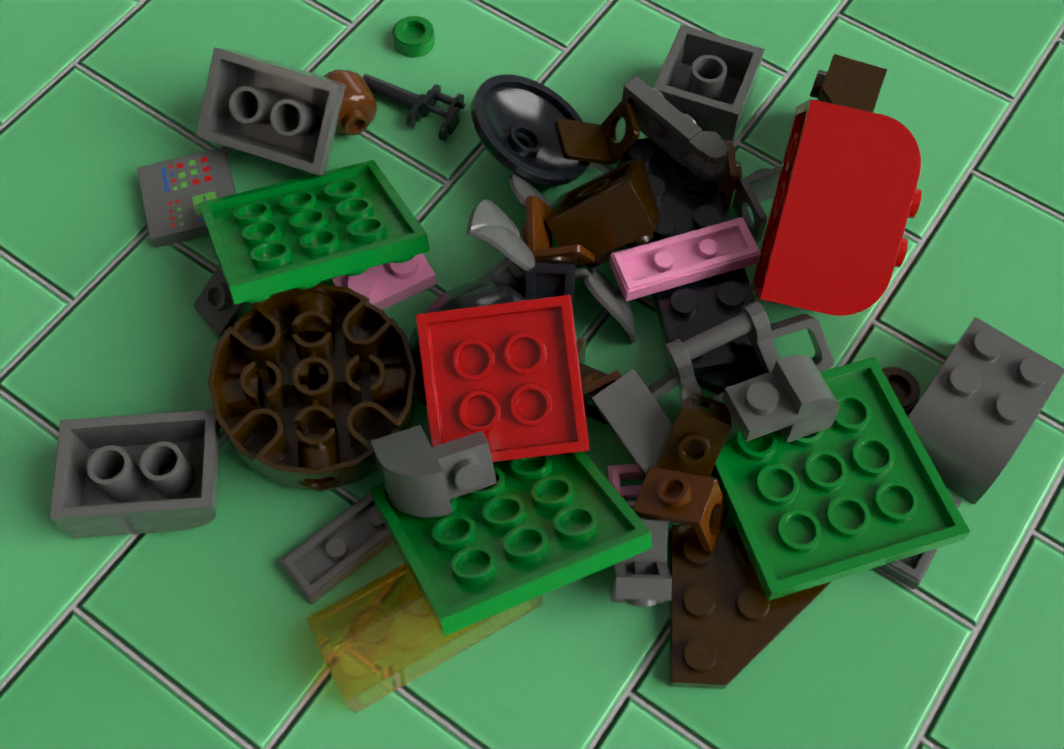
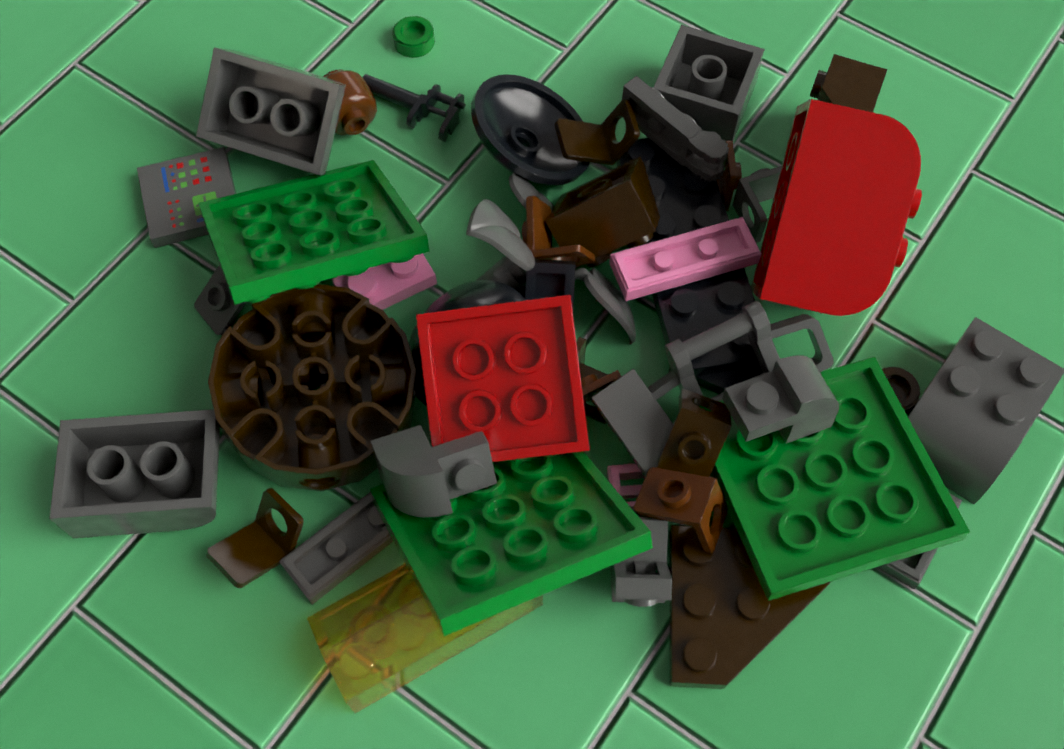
(260, 544): none -> dark brown bracket

